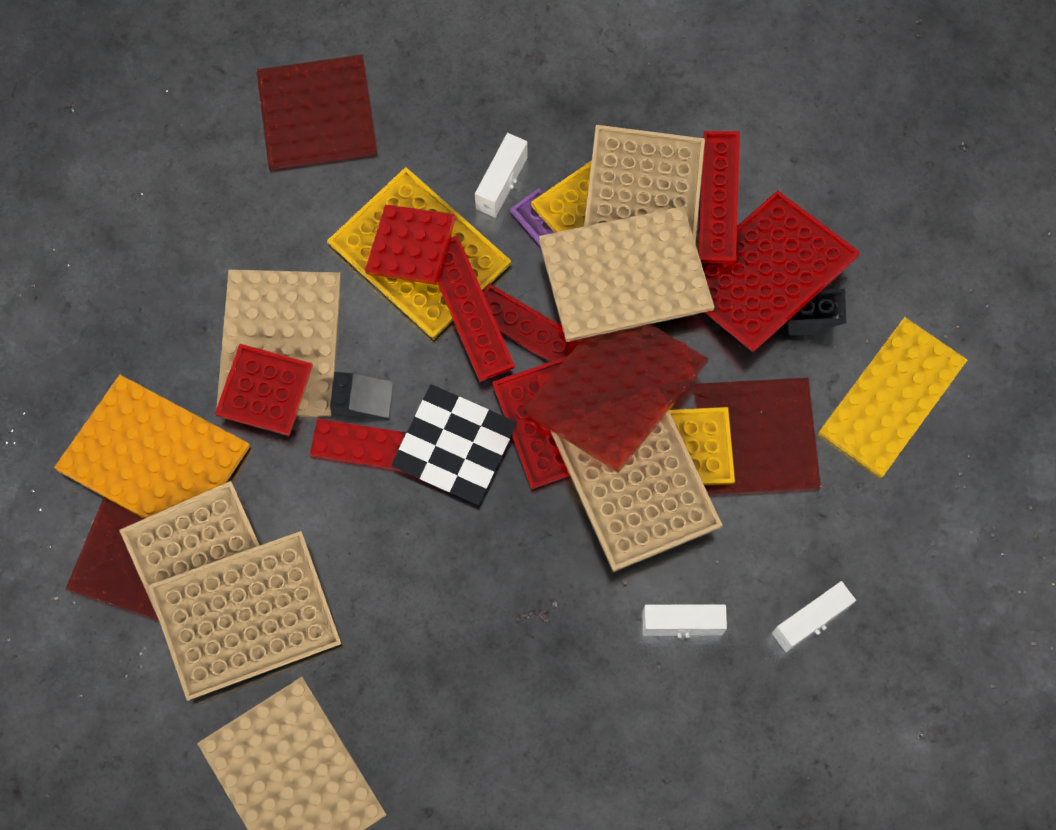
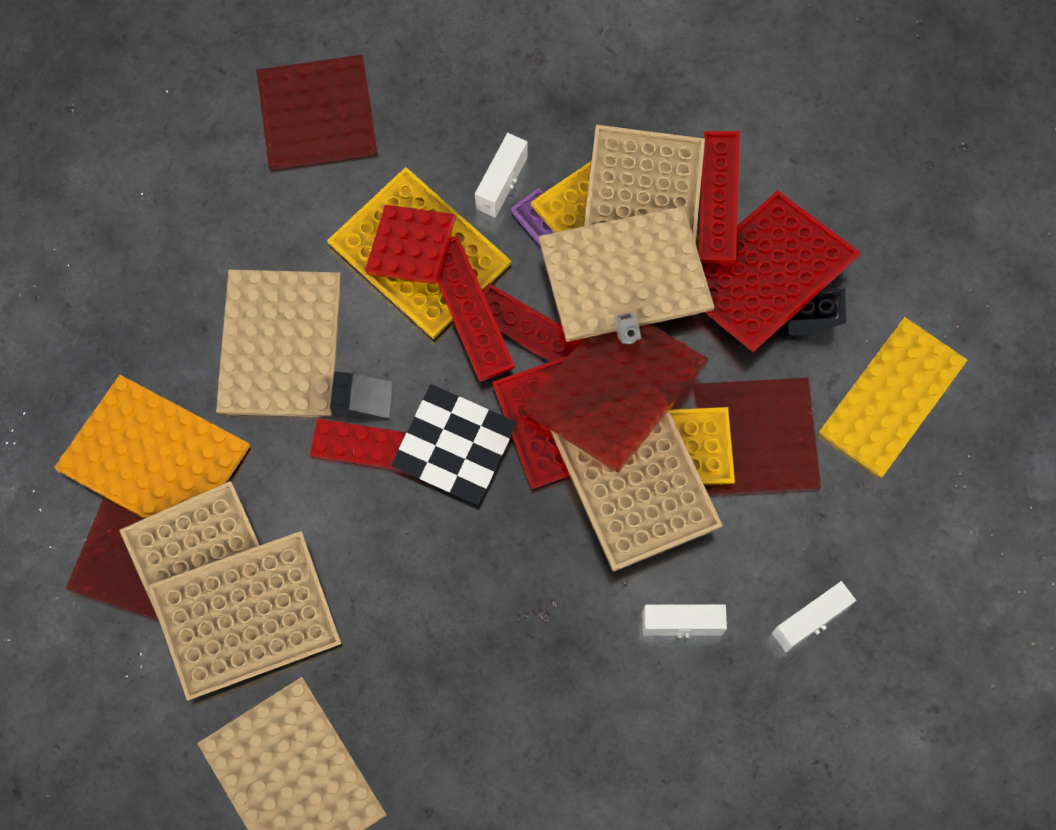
(264, 389): red plate -> none
(627, 327): none -> light grey brick

